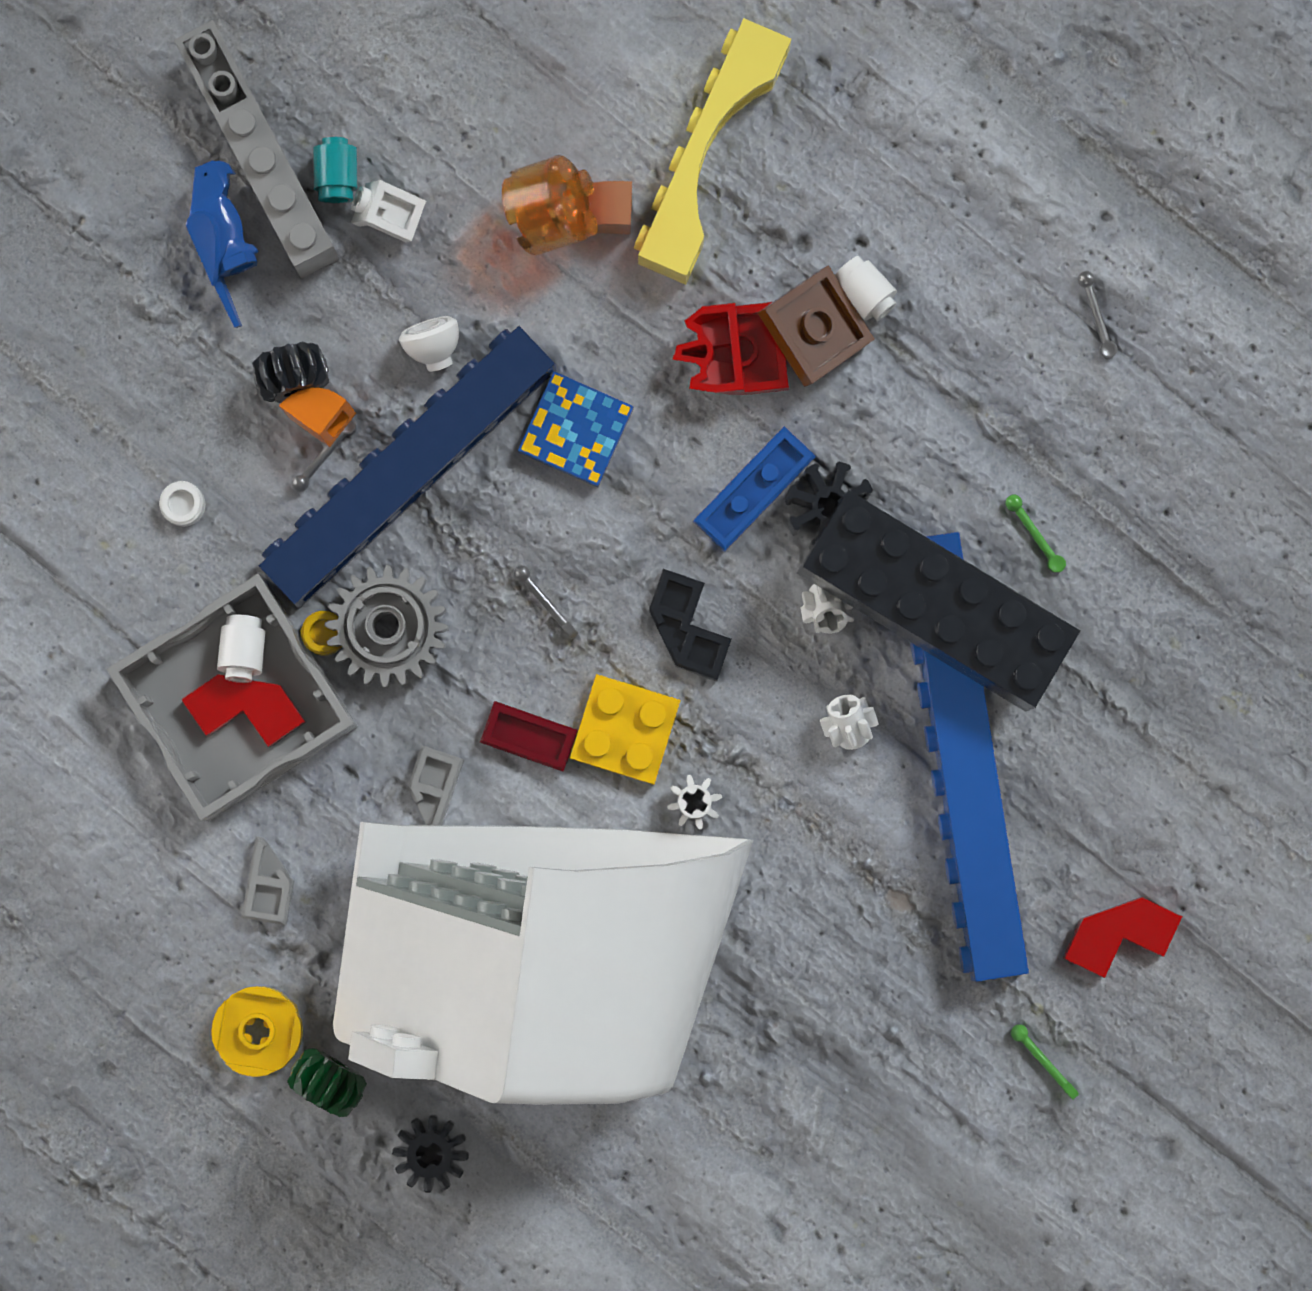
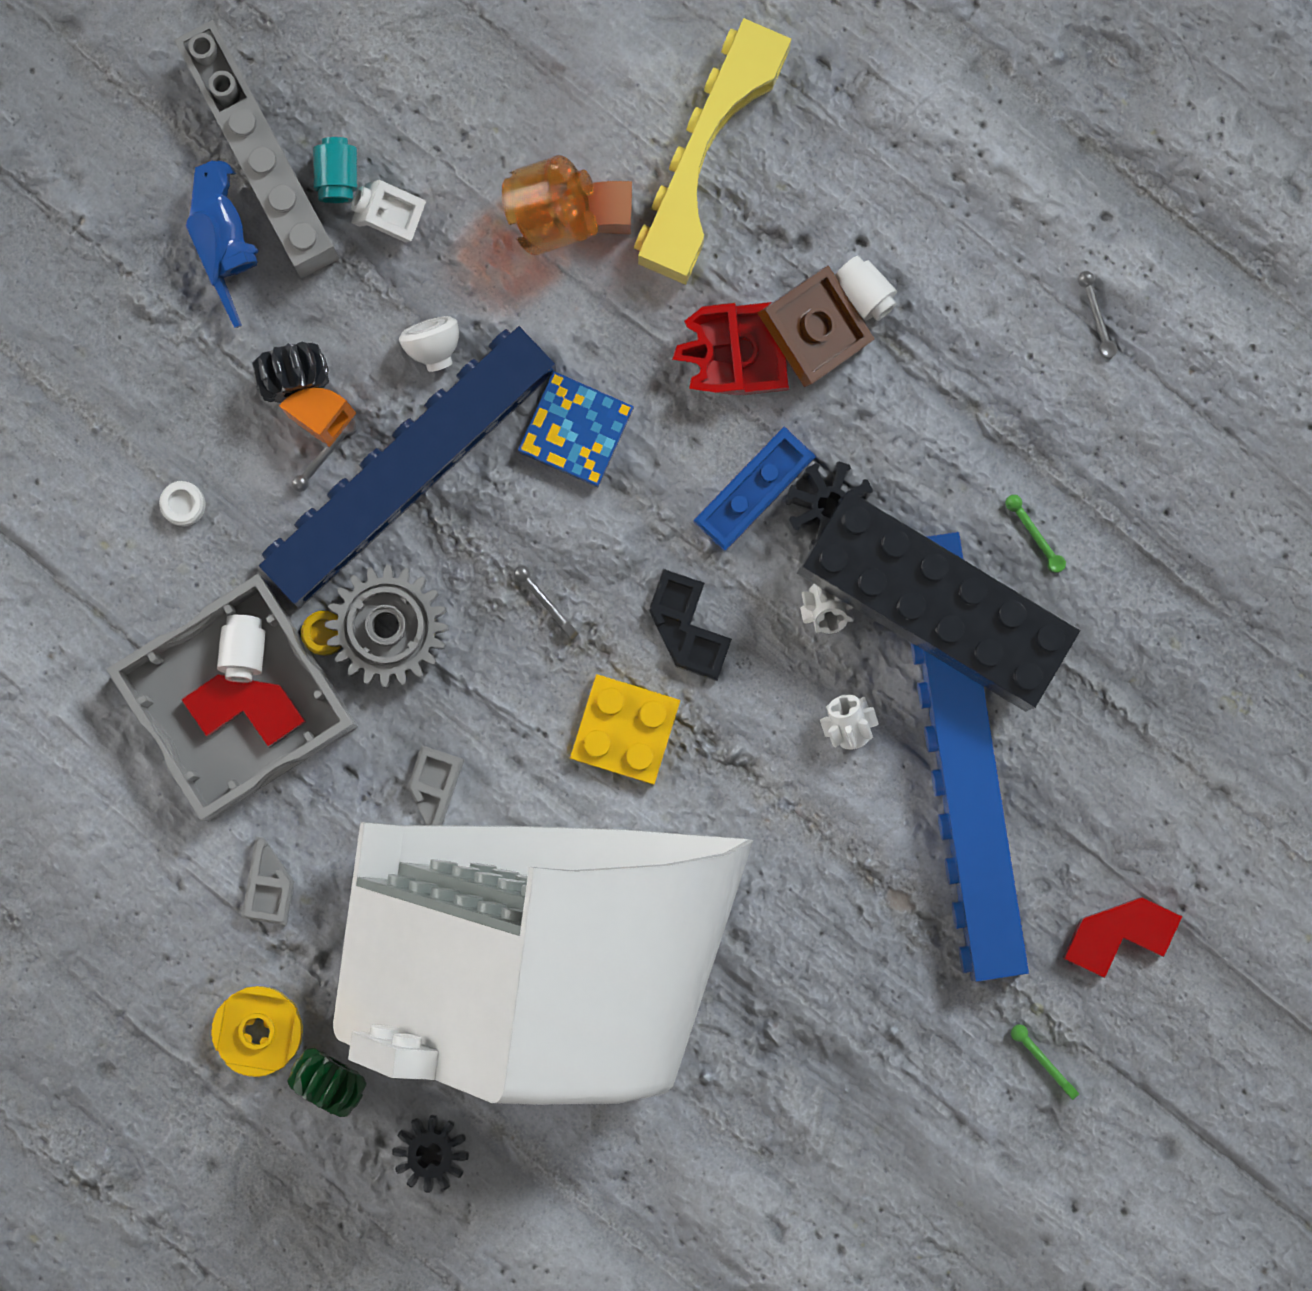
(528, 736): dark red tile -> none
(697, 814): white gear -> none

